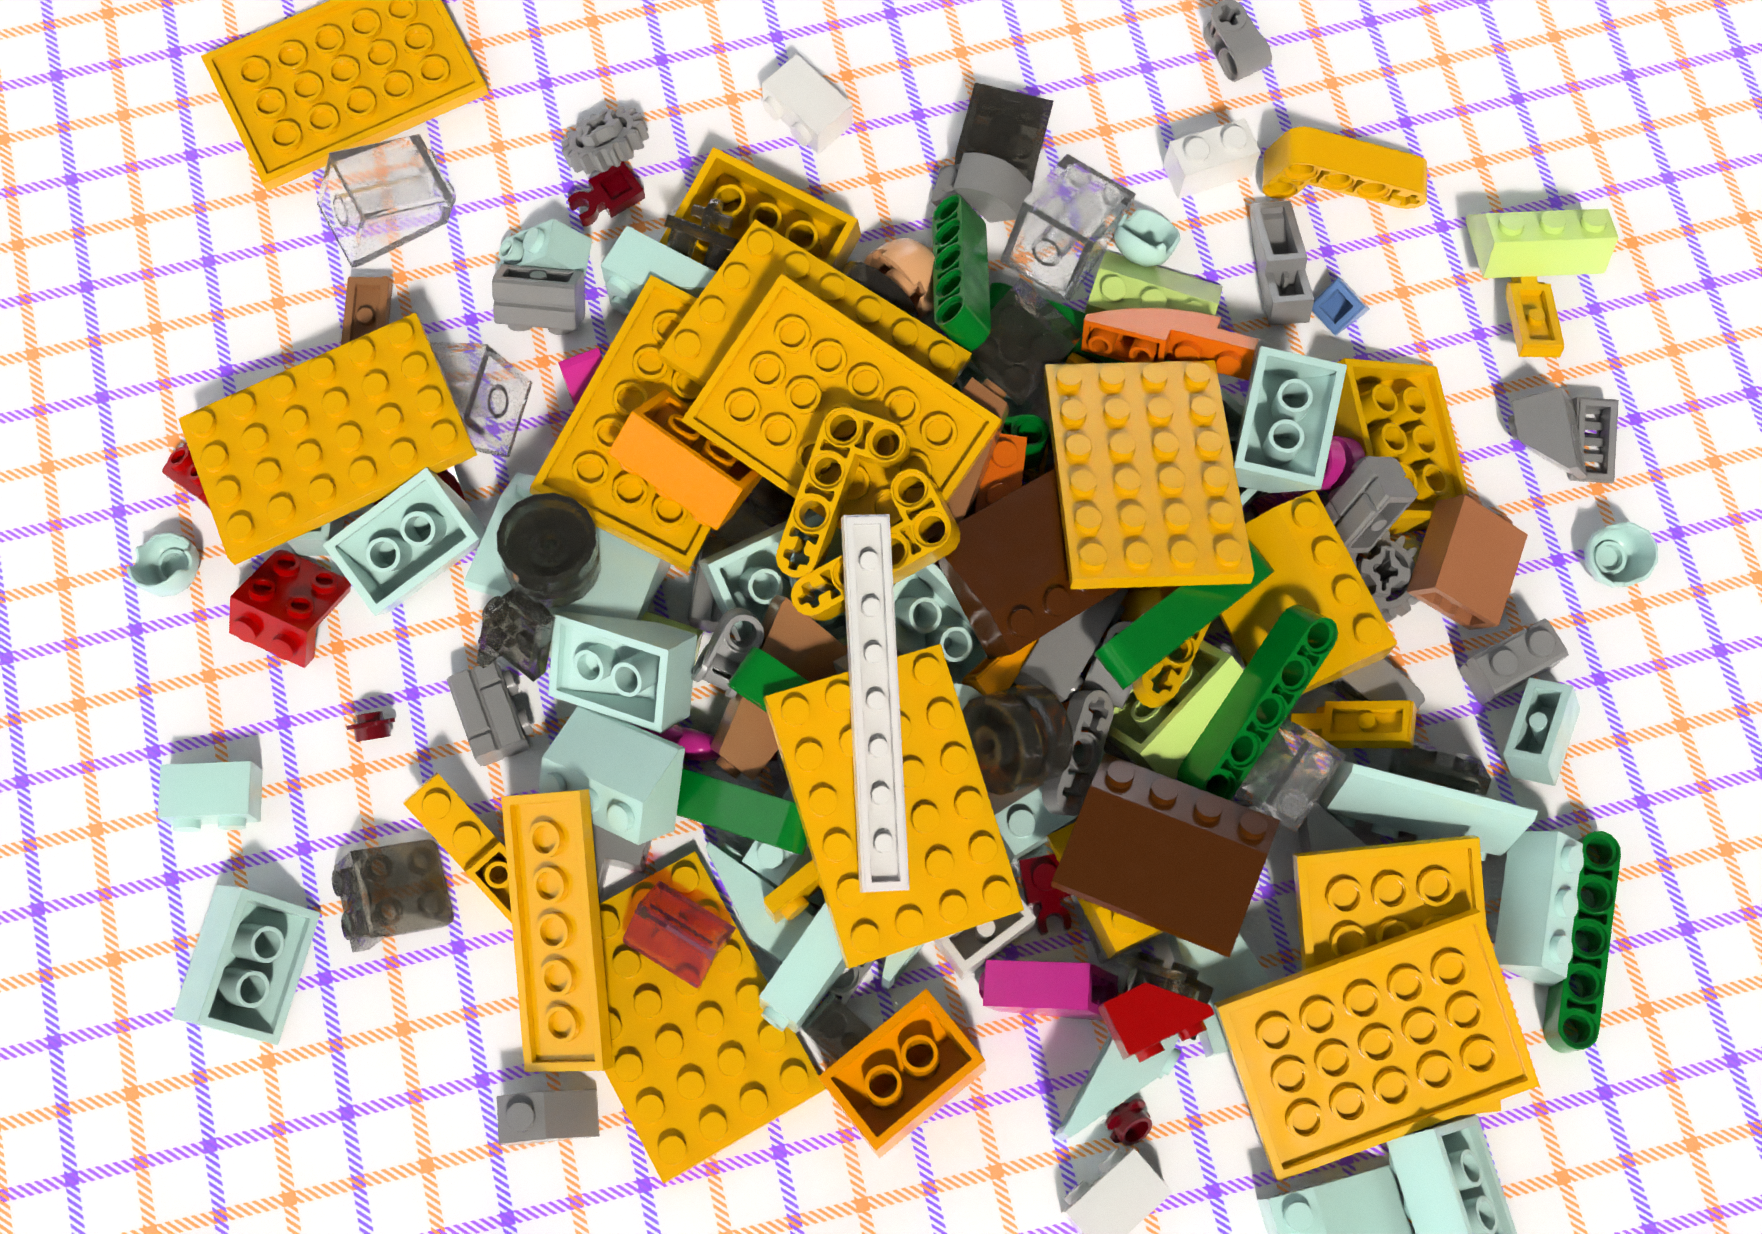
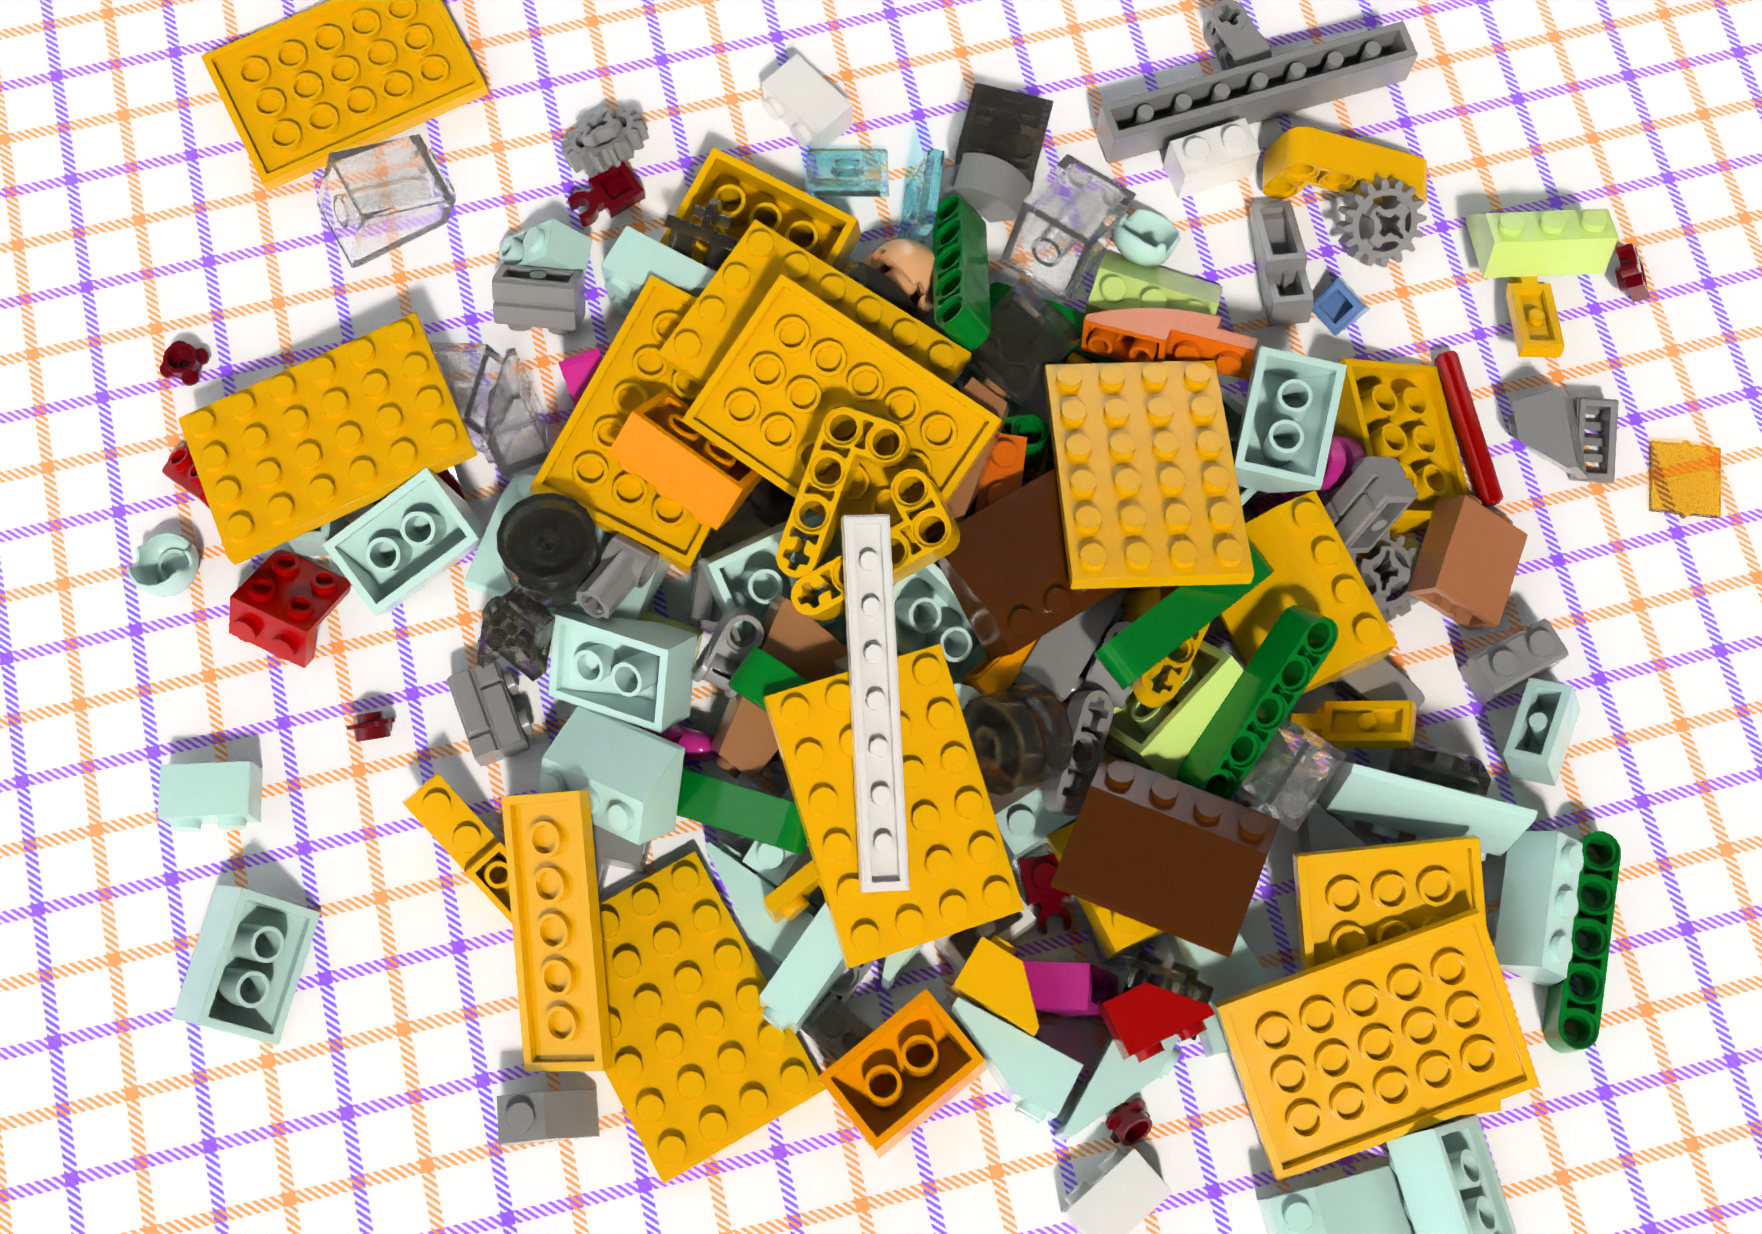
(176, 354): none -> dark red plate
(366, 306): medium nougat plate -> none
(391, 892): clear smoke bracket -> none
(515, 421): none -> clear slope
(621, 568): none -> light grey piece
(677, 933): panel -> none
(847, 172): none -> clear light blue plate
(922, 197): none -> clear light blue plate
(998, 984): none -> yellow slope
(1021, 1065): none -> light aqua slope
(1256, 91): none -> light grey brick
(1398, 217): none -> light grey gear
(1468, 429): none -> red axle
(1621, 554): light aqua hair -> none
(1631, 273): none -> dark red plate
(1685, 479): none -> clear yellow piece

